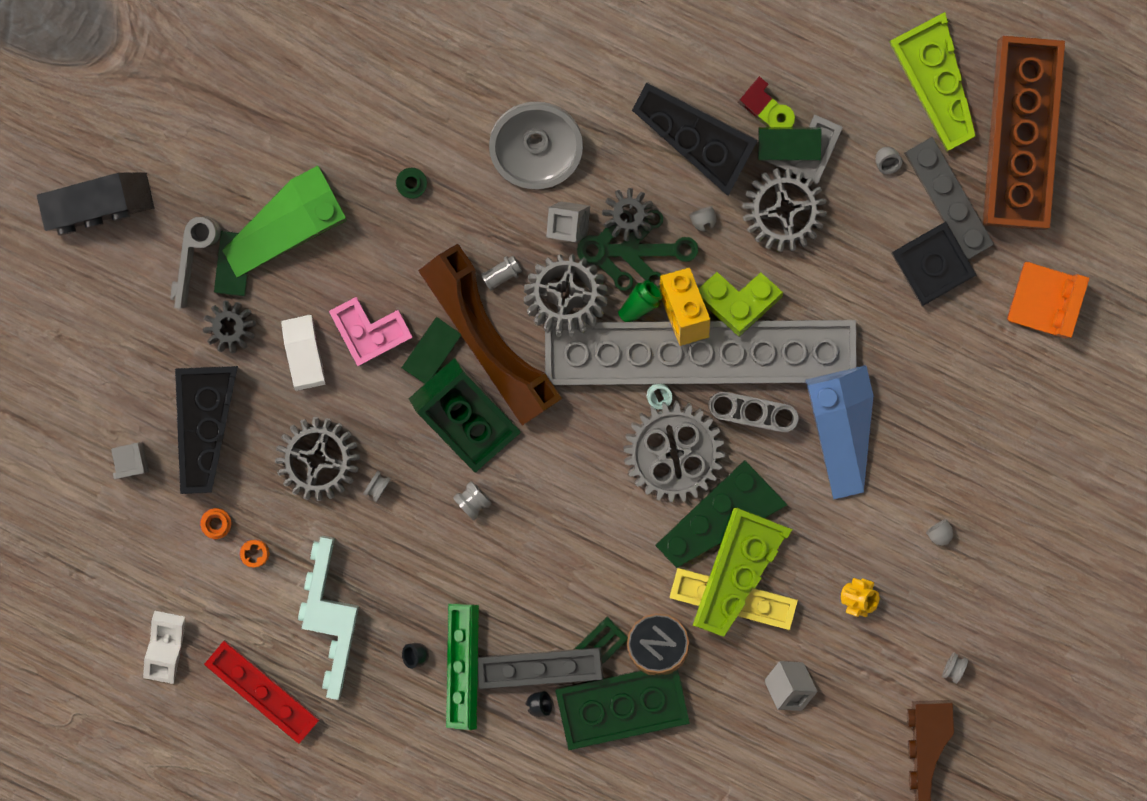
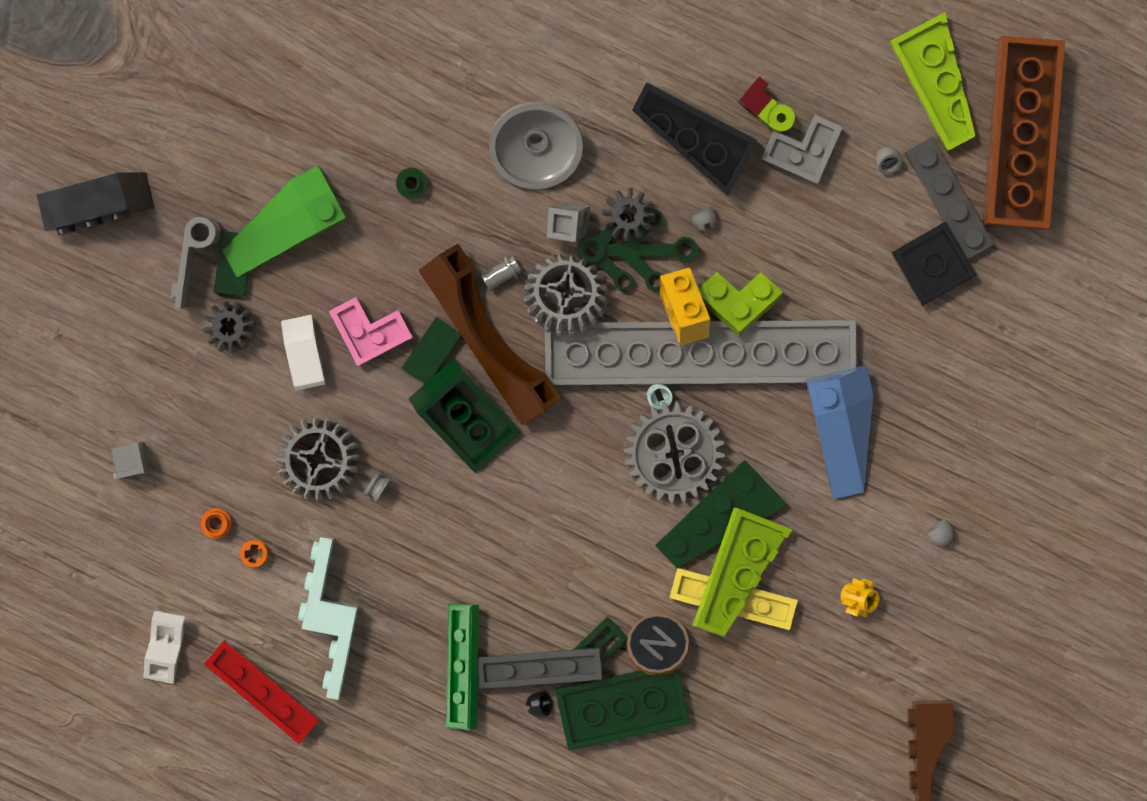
(202, 414): black wedge -> none
(415, 655): black hinge -> none
(472, 500): light grey wheel -> none
(642, 300): green cone -> none
(758, 215): light grey gear -> none
(768, 408): light grey beam -> none
(789, 143): dark green tile -> none
(790, 686): light grey panel -> none
(955, 668): light grey bush -> none
(1047, 300): orange bracket -> none

